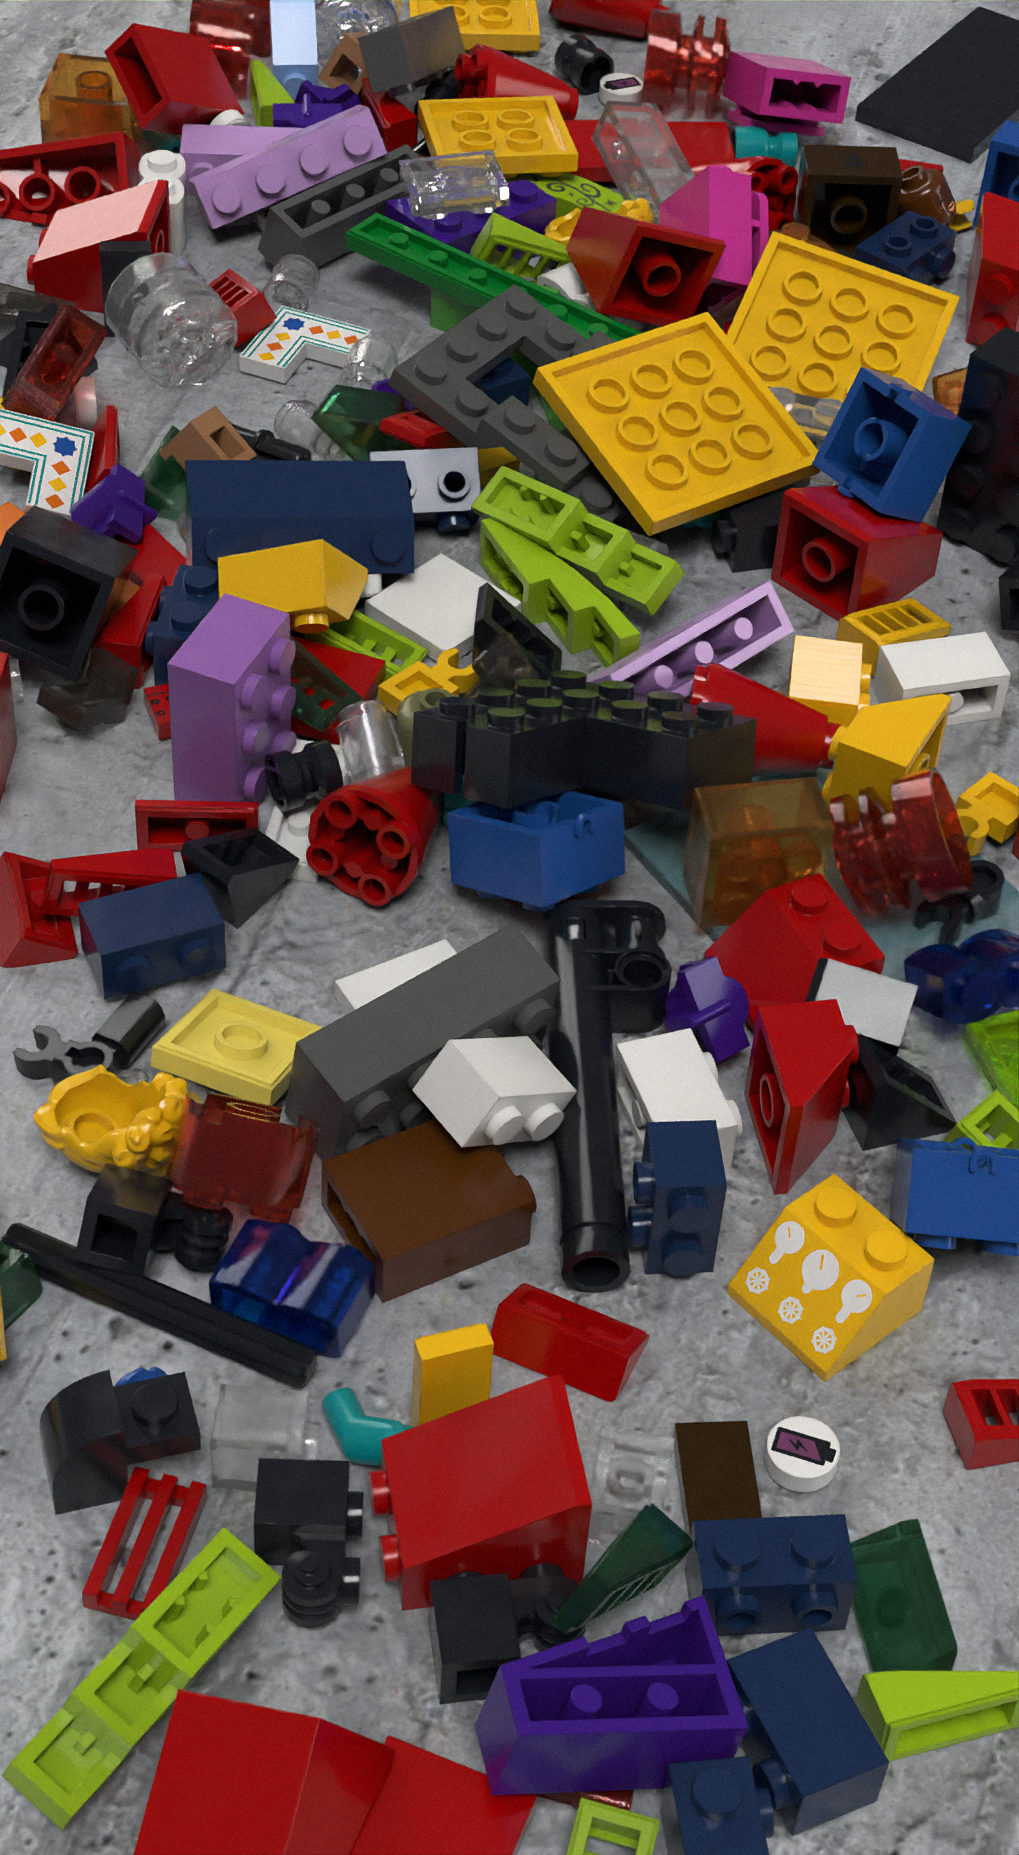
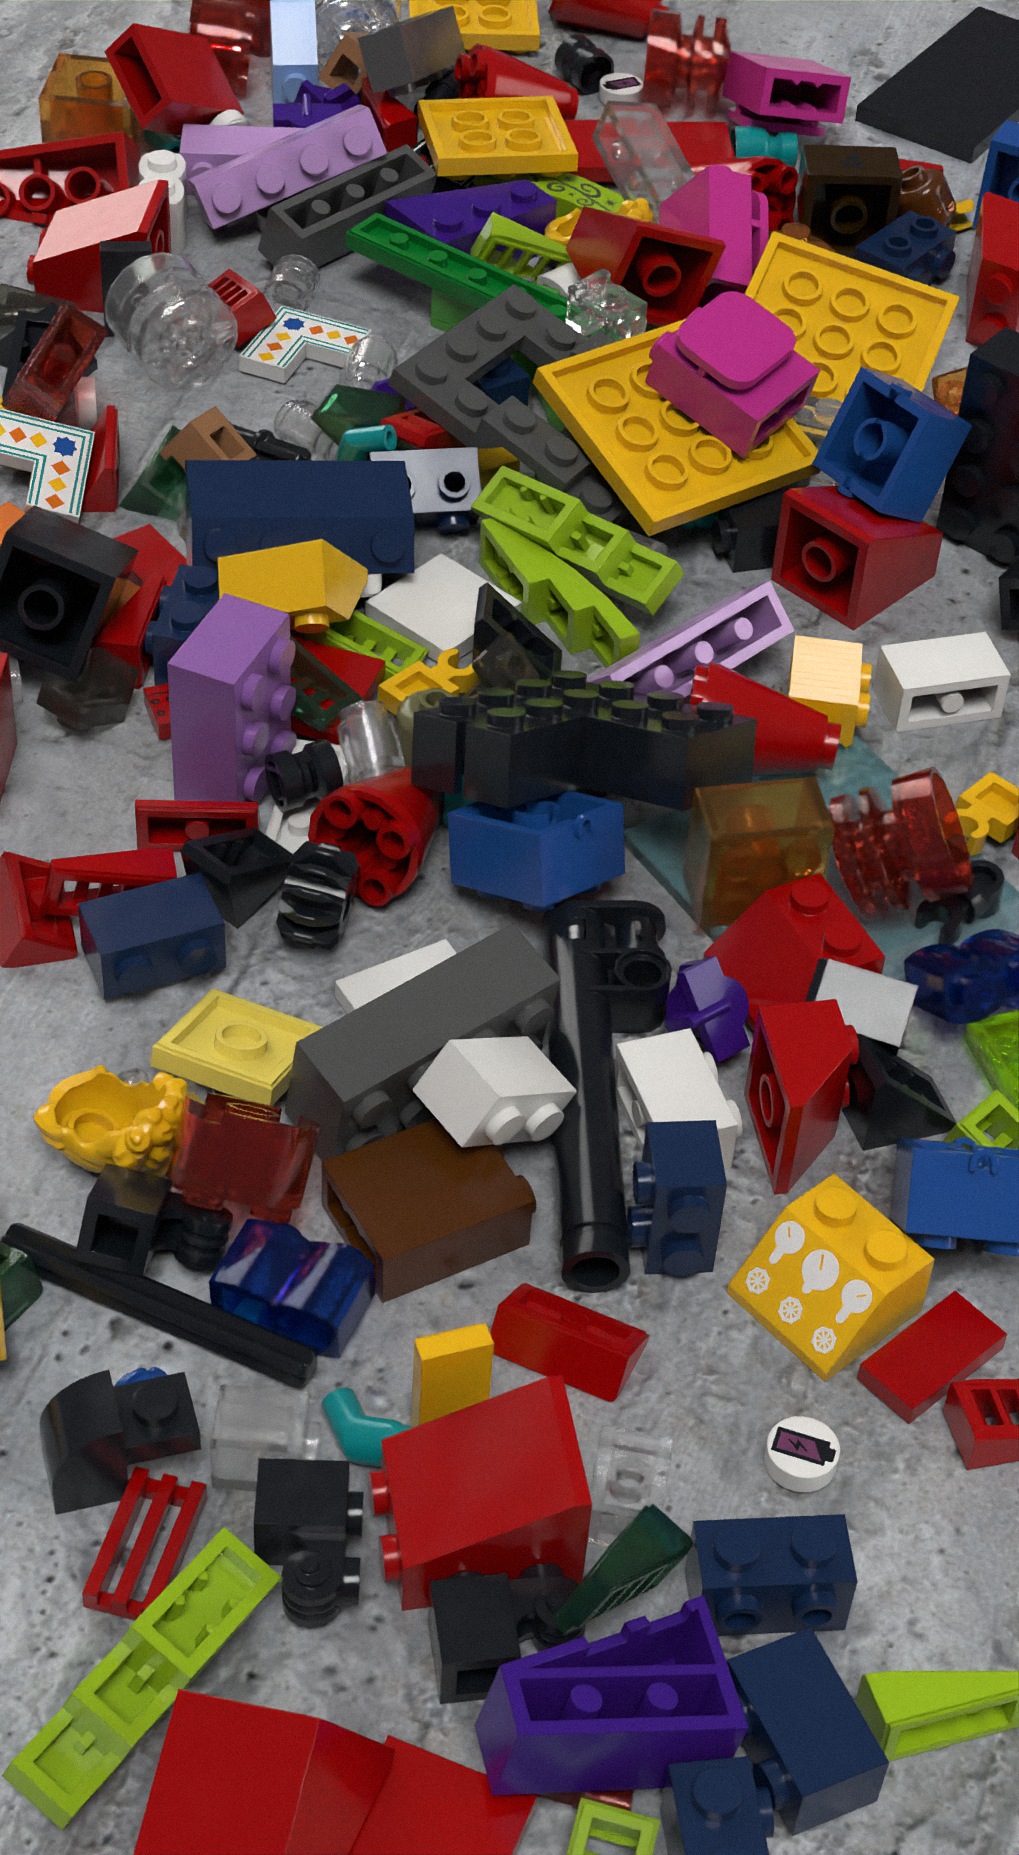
(112, 1045): black bar -> none
(115, 506): dark purple piece -> none
(264, 92): lime slope -> none
(317, 895): none -> black gear
(359, 442): none -> teal arm
(453, 184): clear plate -> none
(604, 306): none -> clear brick
(715, 1471): dark brown tile -> none
(733, 371): none -> dark pink brick
(886, 744): yellow slope -> none
(890, 624): yellow slope -> none
(900, 1602): clear green slope -> none
(931, 1354): none -> red tile

